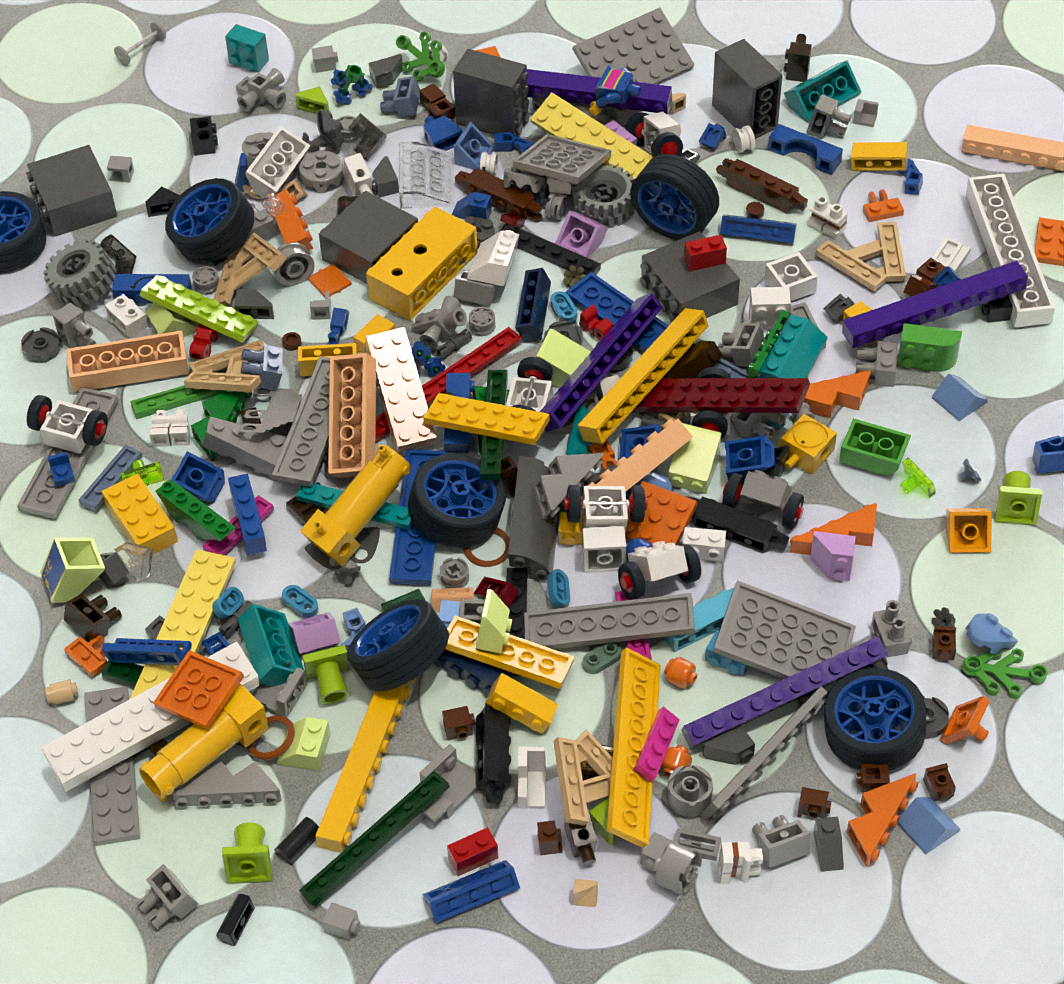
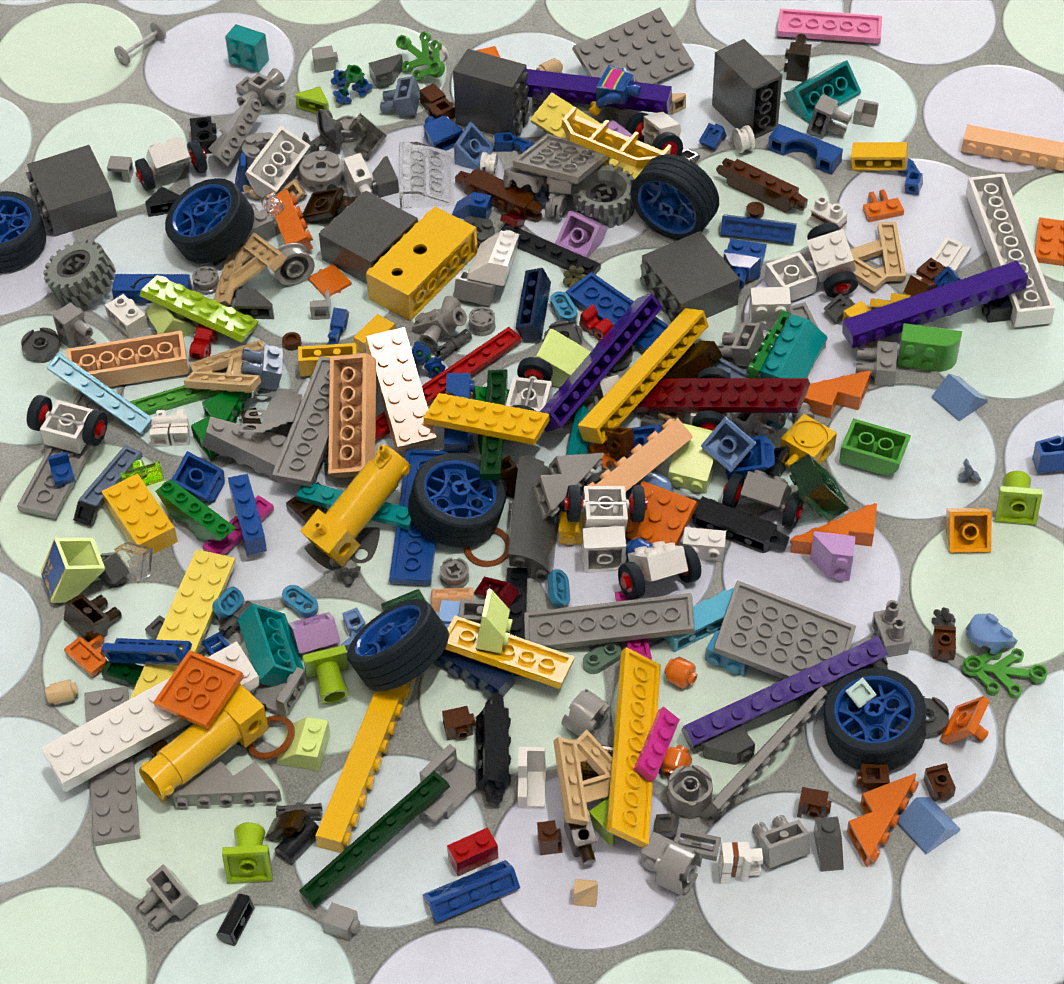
(85, 513): none -> black tile
(99, 393): none -> medium azure plate
(120, 254): clear smoke brick -> none
(167, 158): none -> brick
(236, 130): none -> light grey slope
(286, 824): none -> dark brown slope
(312, 810): none -> dark grey pin
(323, 204): none -> dark brown tile
(521, 703): yellow brick -> none
(552, 66): none -> tan brick
(586, 713): none -> light grey brick
(609, 142): none -> yellow plate
(620, 441): none -> reddish brown brick
(666, 824): none -> flat silver tile
(705, 253): red brick -> none
(728, 444): none -> medium blue slope
(745, 259): none -> blue plate
(818, 487): none -> clear green brick
(830, 25): none -> bright pink plate
(832, 259): none -> white brick
(860, 693): none -> light aqua tile
(894, 298): none -> yellow slope
(916, 478): clear neon green tile -> none

